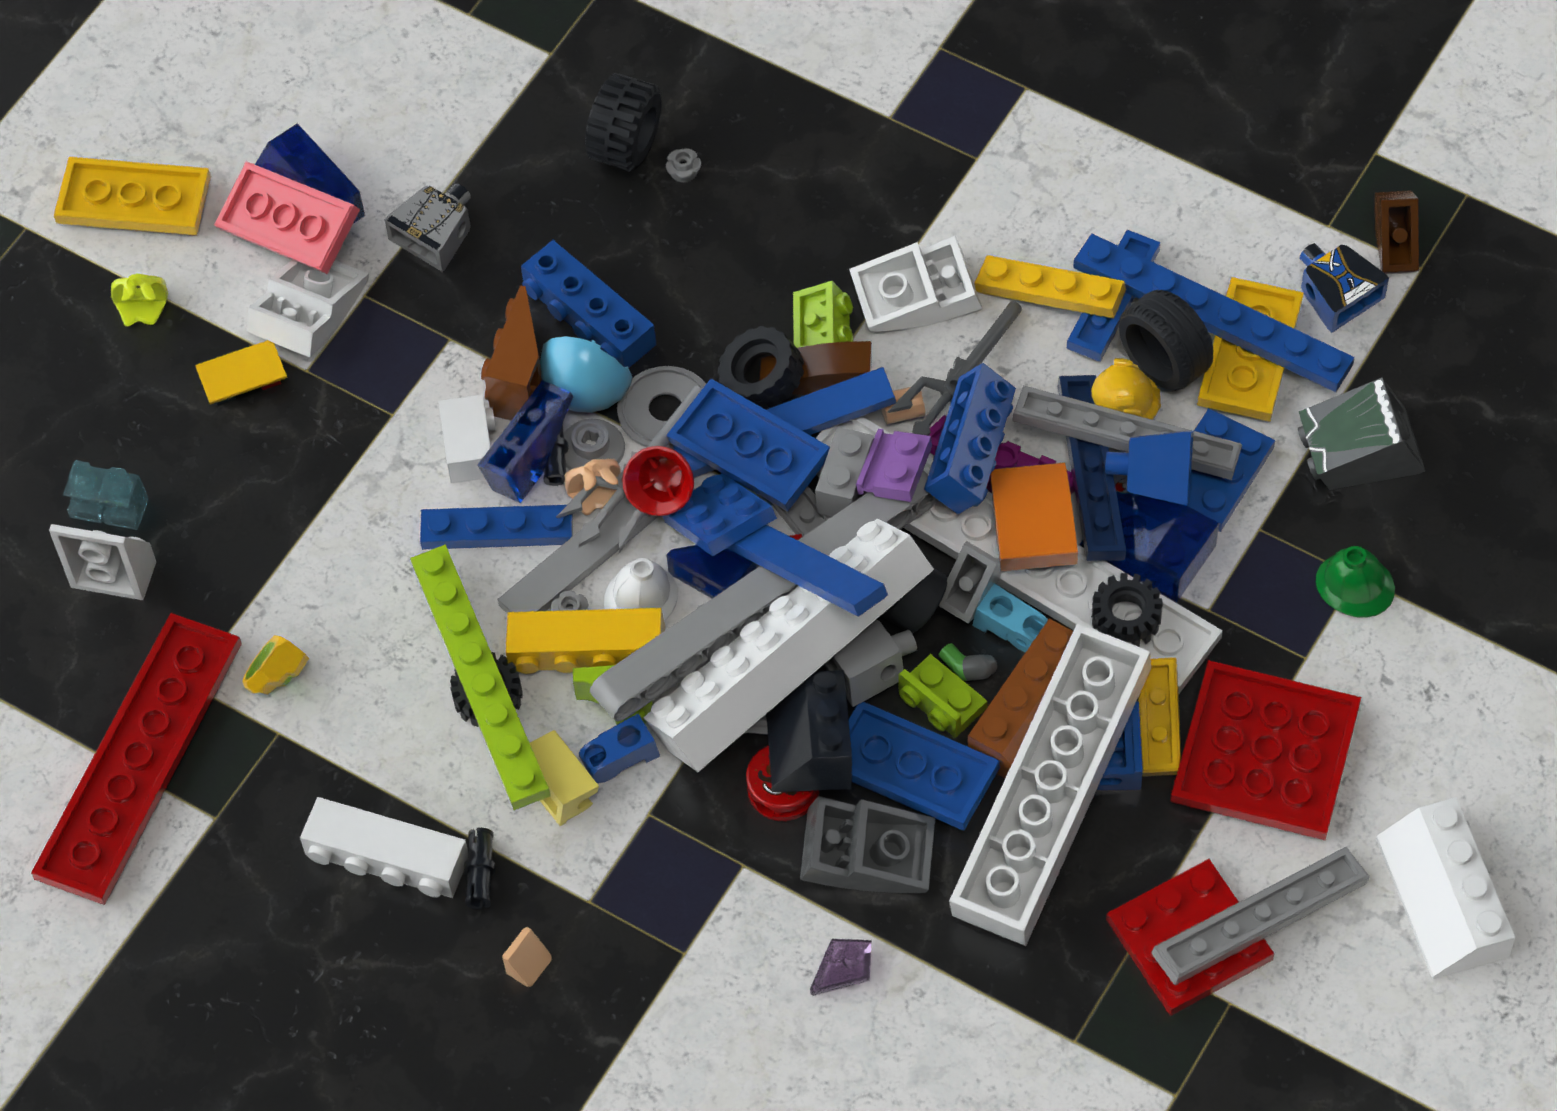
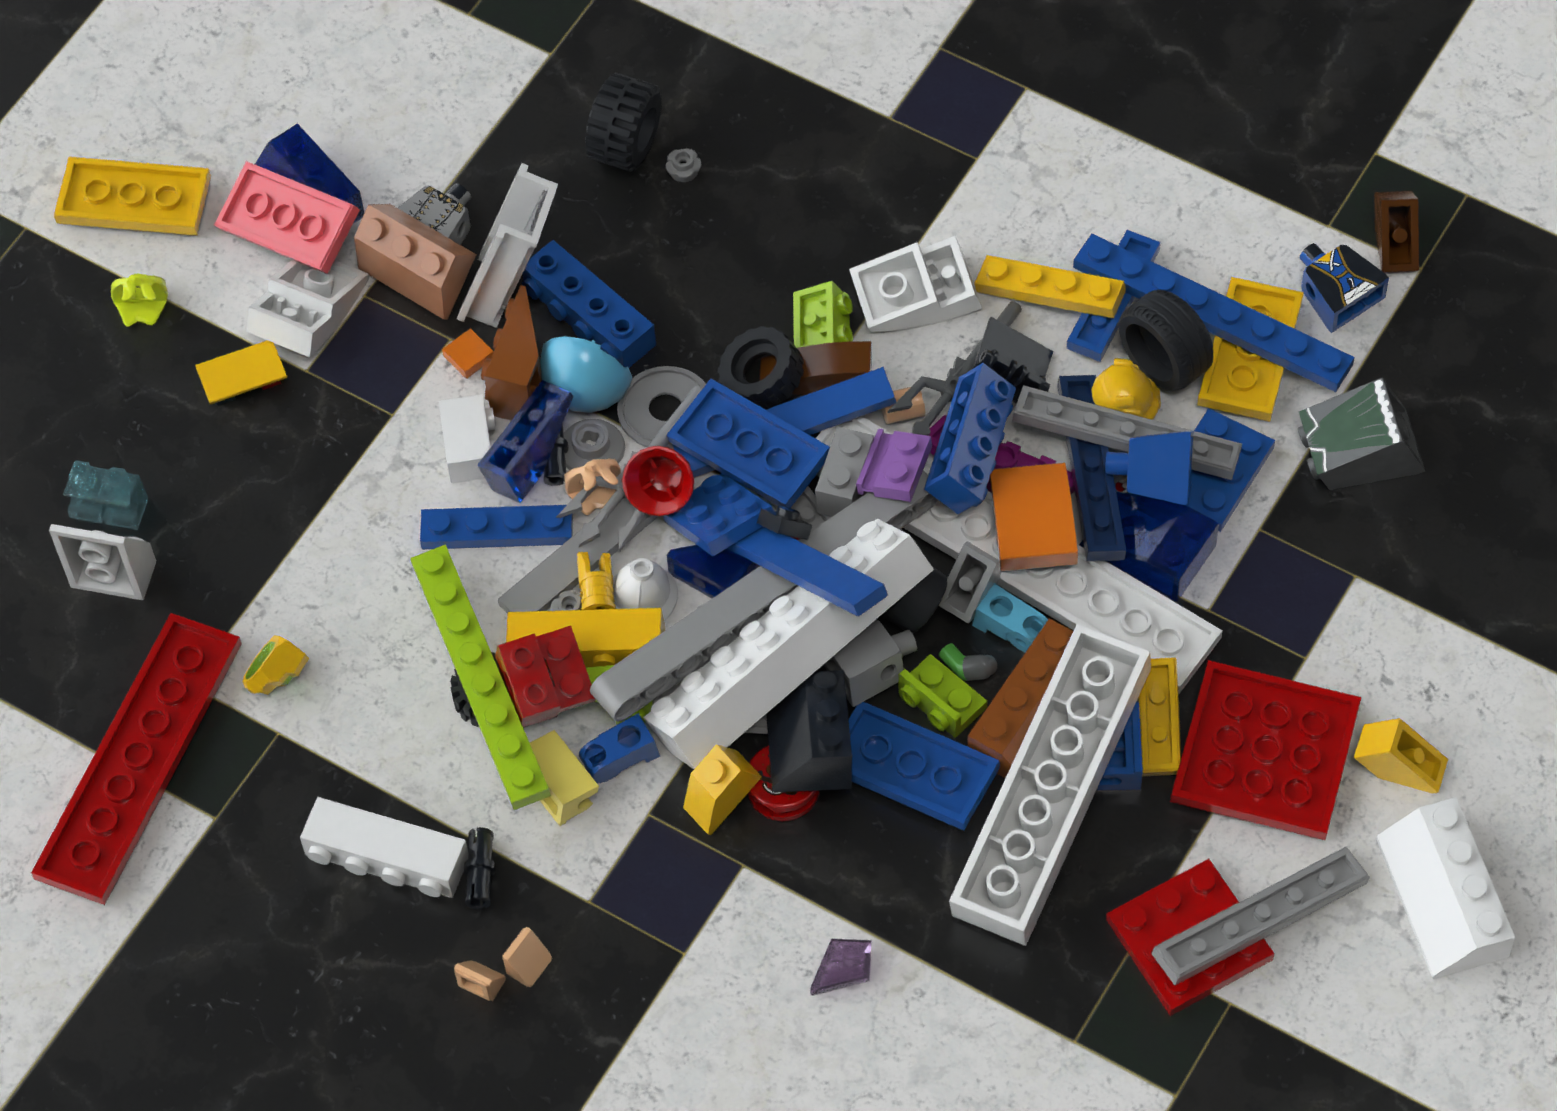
(412, 258): none -> nougat slope
(467, 353): none -> orange tile
(479, 979): none -> light nougat slope
(508, 247): none -> white piece
(527, 679): none -> red brick
(595, 586): none -> yellow hinge
(718, 786): none -> yellow slope
(785, 522): none -> black plate
(867, 847): dark grey slope -> none
(1014, 357): none -> black hinge
(1133, 592): black tyre -> none
(1355, 583): green hat -> none
(1400, 755): none -> yellow slope

